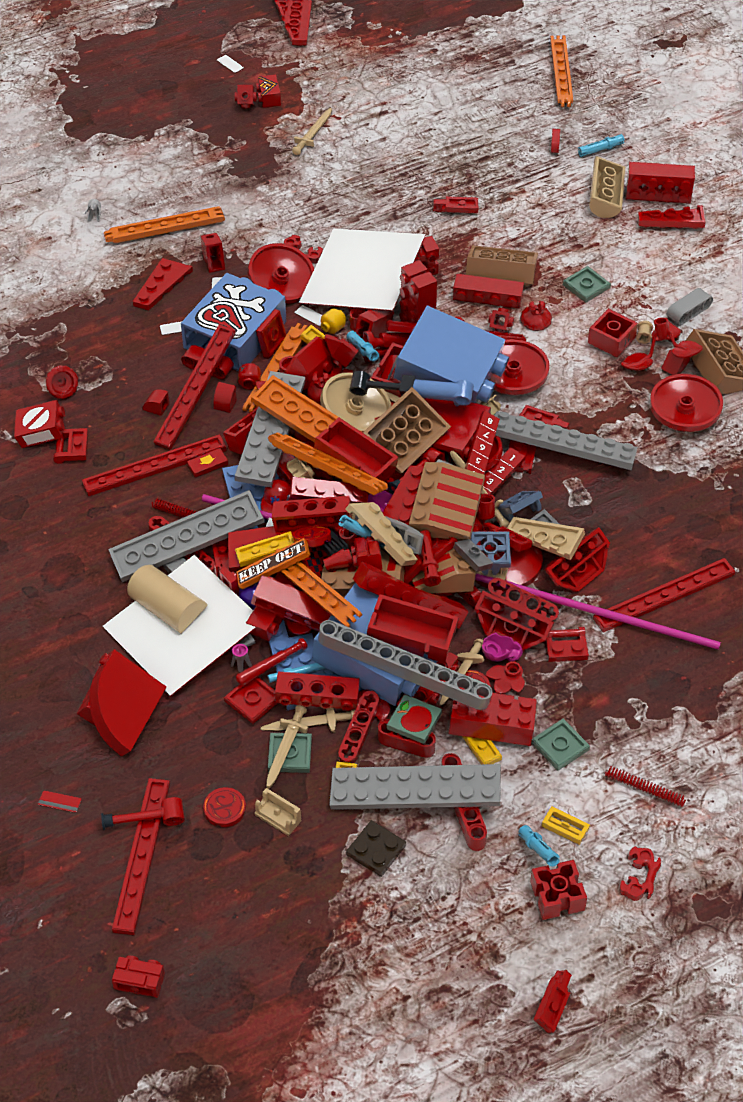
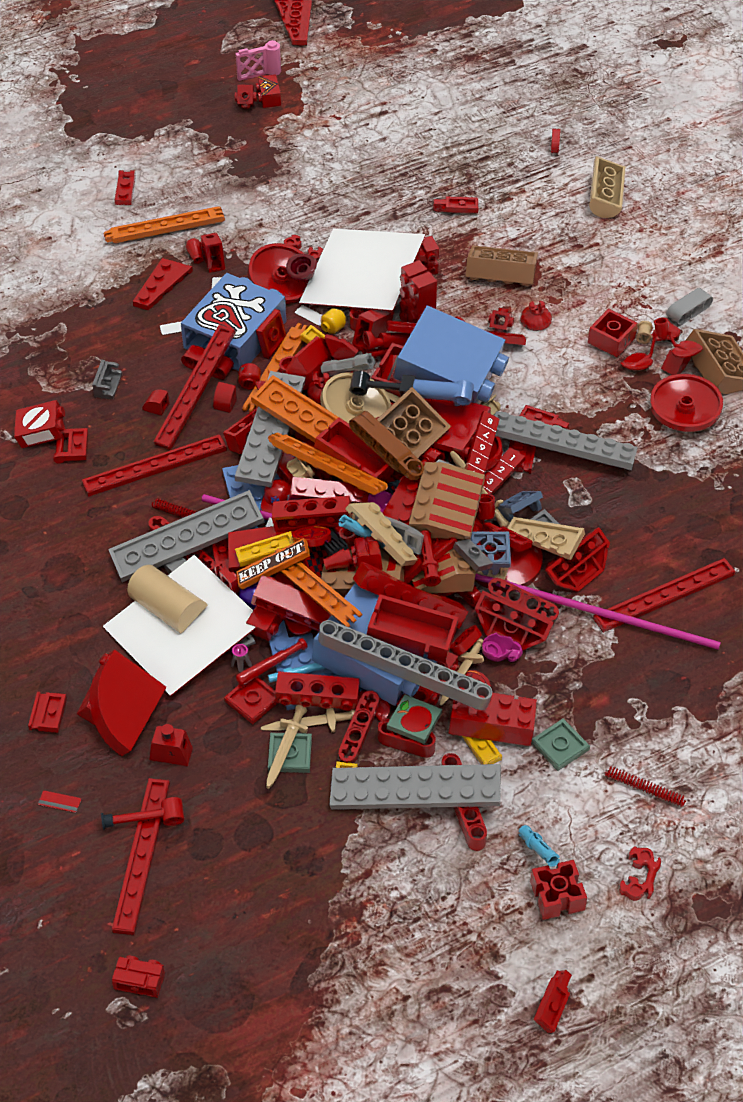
(47, 712): none -> red plate
(66, 386): red hair -> none
(94, 207): flat silver piece -> none
(106, 380): none -> flat silver hinge
(125, 187): none -> red plate
(171, 746): none -> red torso
(194, 249): none -> red cone
(207, 462): red tile -> none
(224, 807): red tile -> none
(230, 63): white sticker -> none
(270, 57): none -> bright pink piece
(278, 812): tan hinge -> none
(301, 267): none -> dark red hat
(306, 140): tan sword -> none
(359, 362): none -> light grey axle
(364, 347): medium azure pin -> none
(376, 848): dark brown plate -> none
(386, 445): none -> dark orange piece
(465, 640): none -> red beam
(488, 291): red brick -> none
(505, 679): red plate -> none
(525, 369): red dish -> none
(561, 70): orange hinge -> none
(563, 828): yellow tile -> none
(567, 649): red plate -> none
(586, 284): sand green tile -> none
(597, 146): medium azure pin -> none
(660, 182): red brick -> none
(673, 218): red wing -> none

